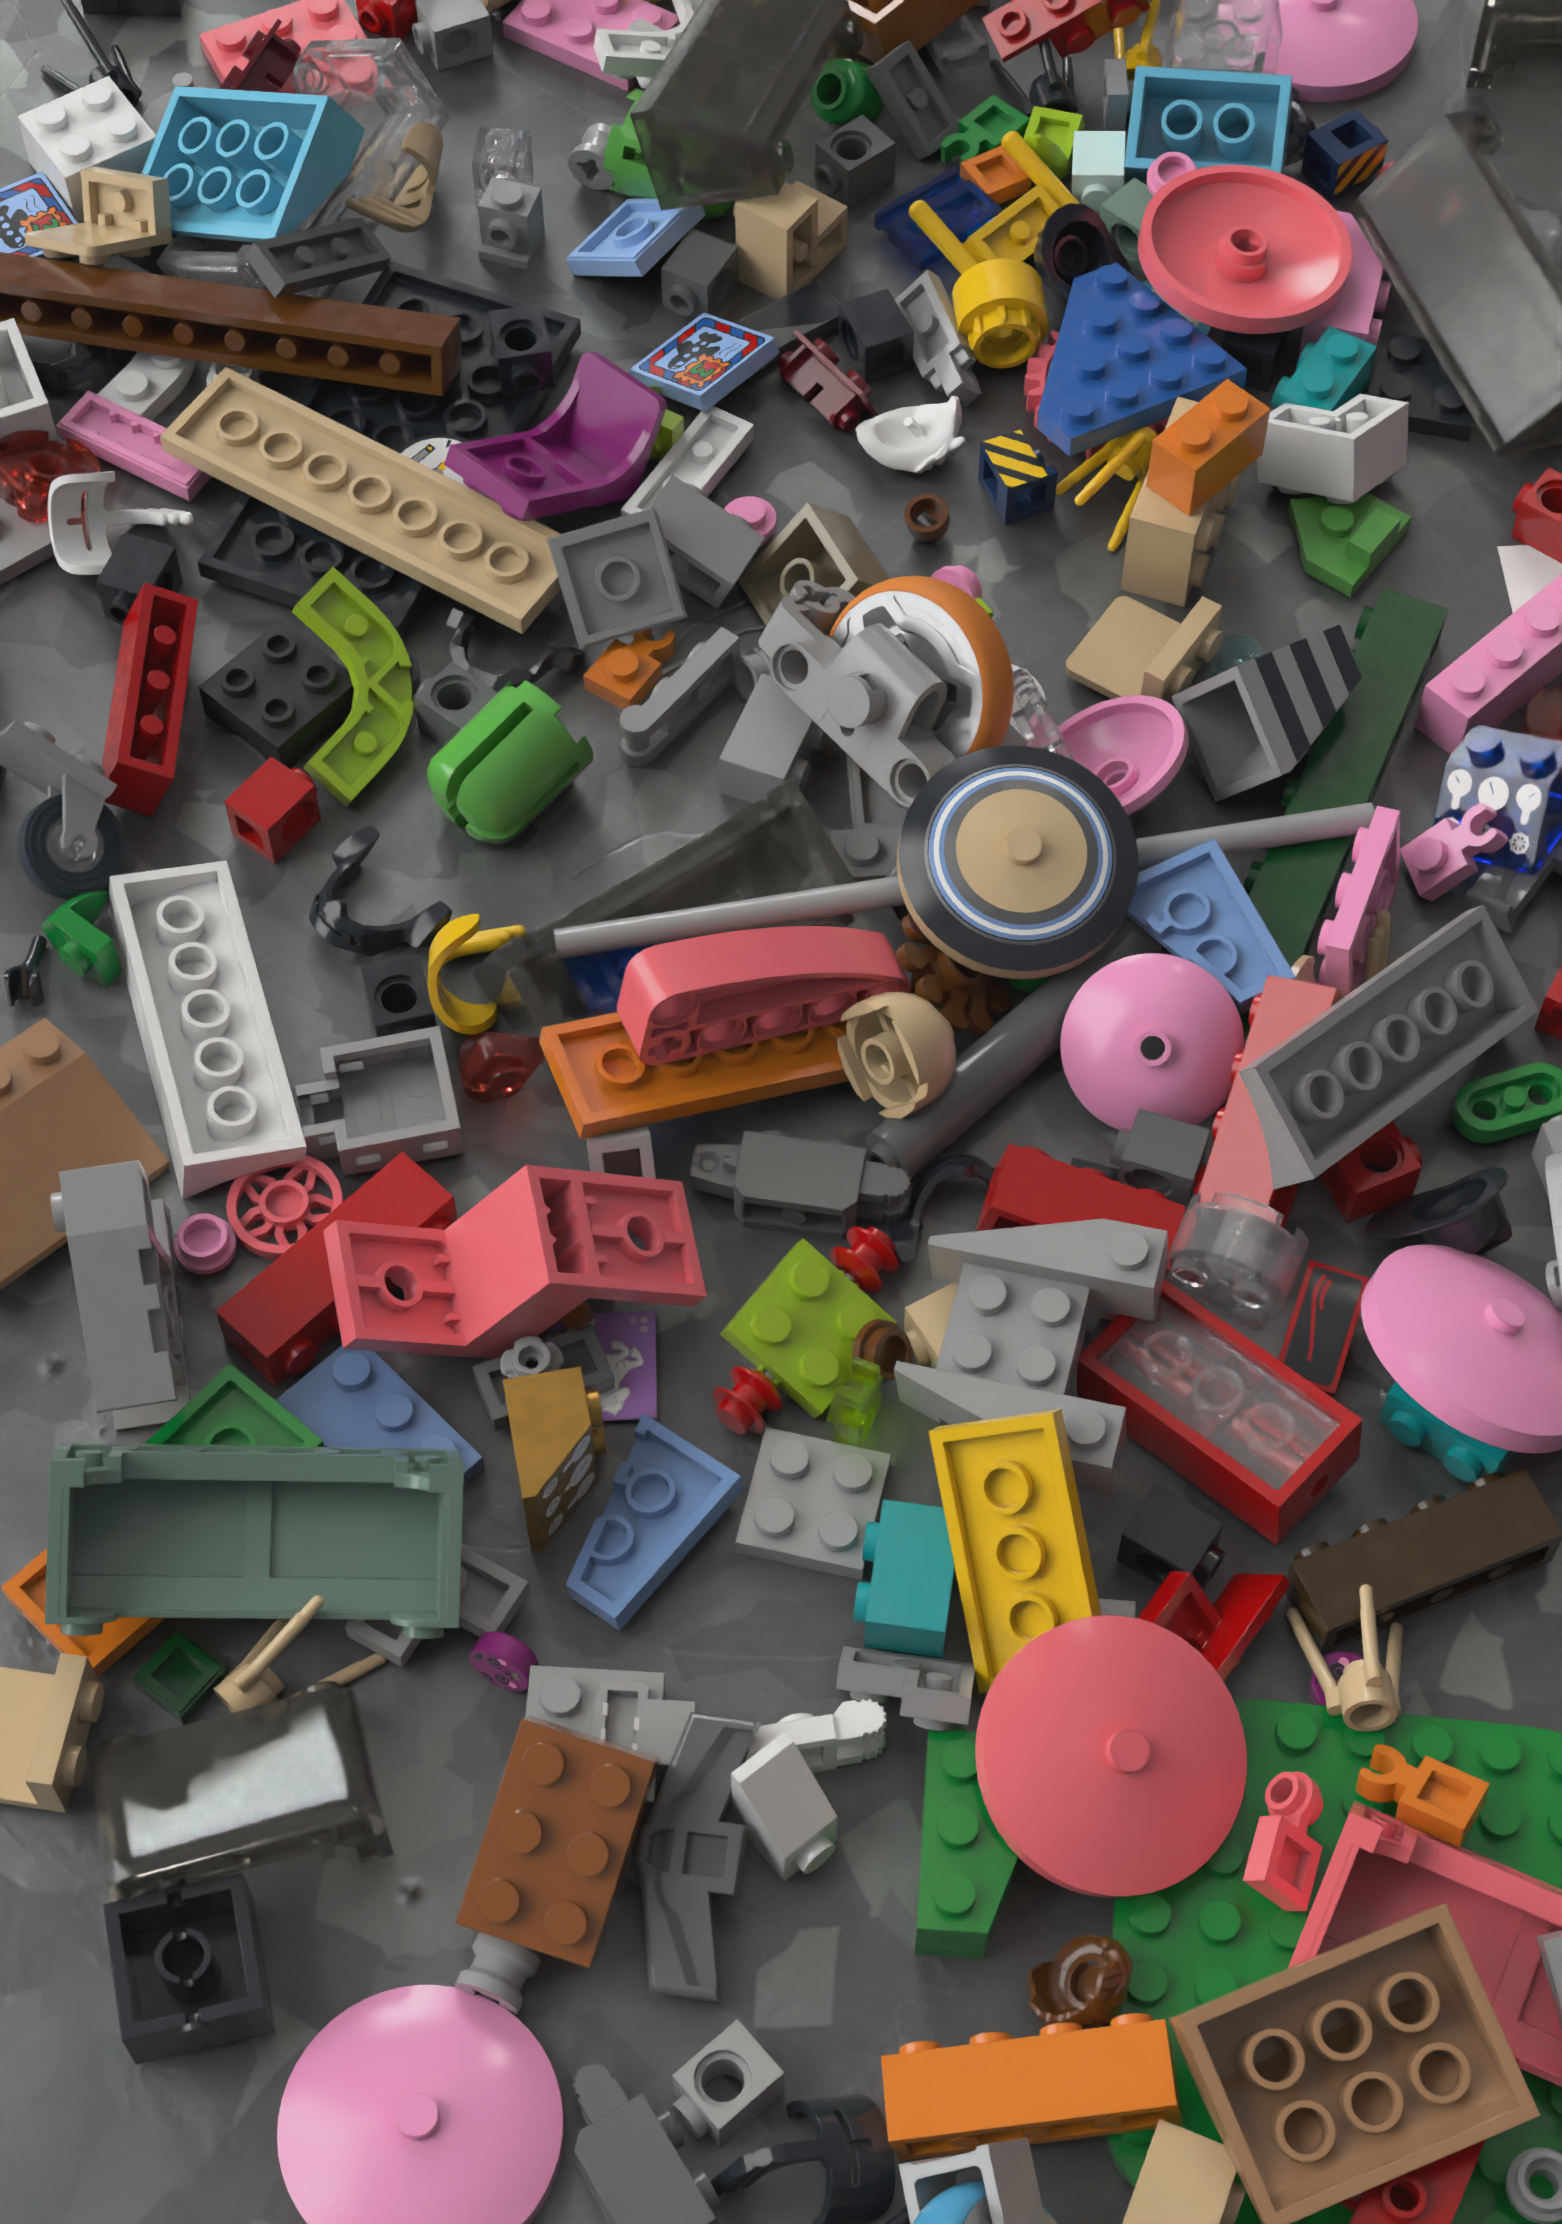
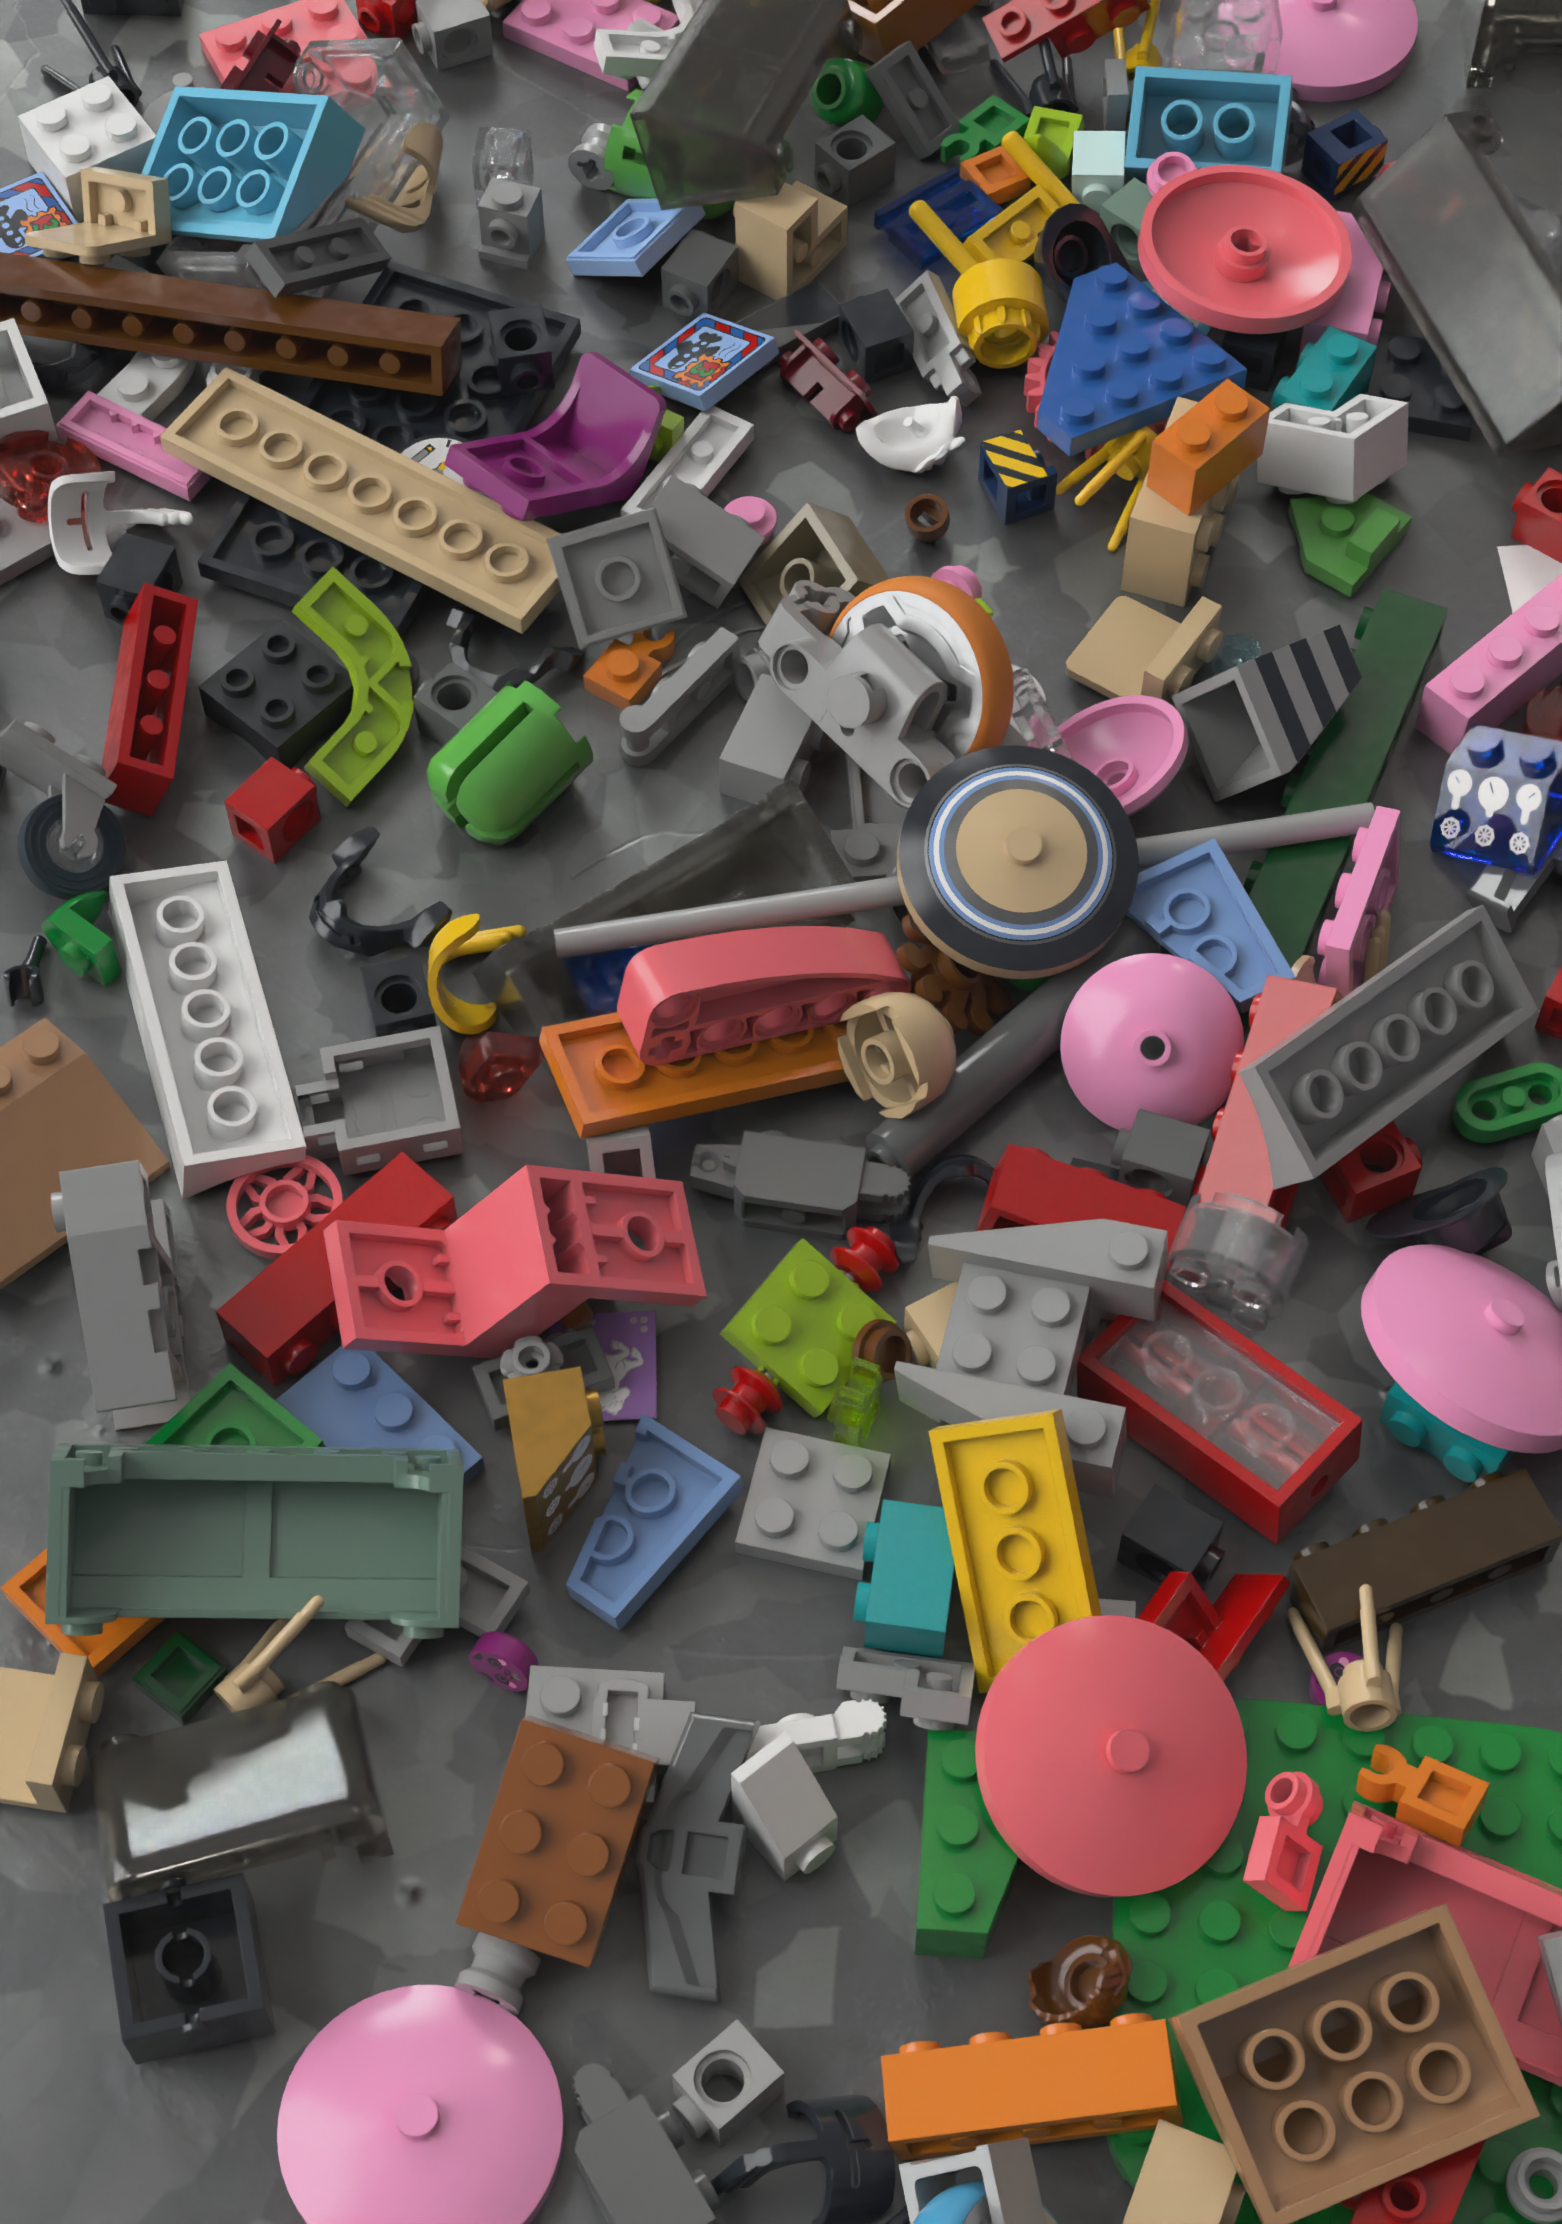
(204, 1244): bright pink plate -> none
(1323, 1324): black slope -> none
(1446, 851): bright pink plate -> none

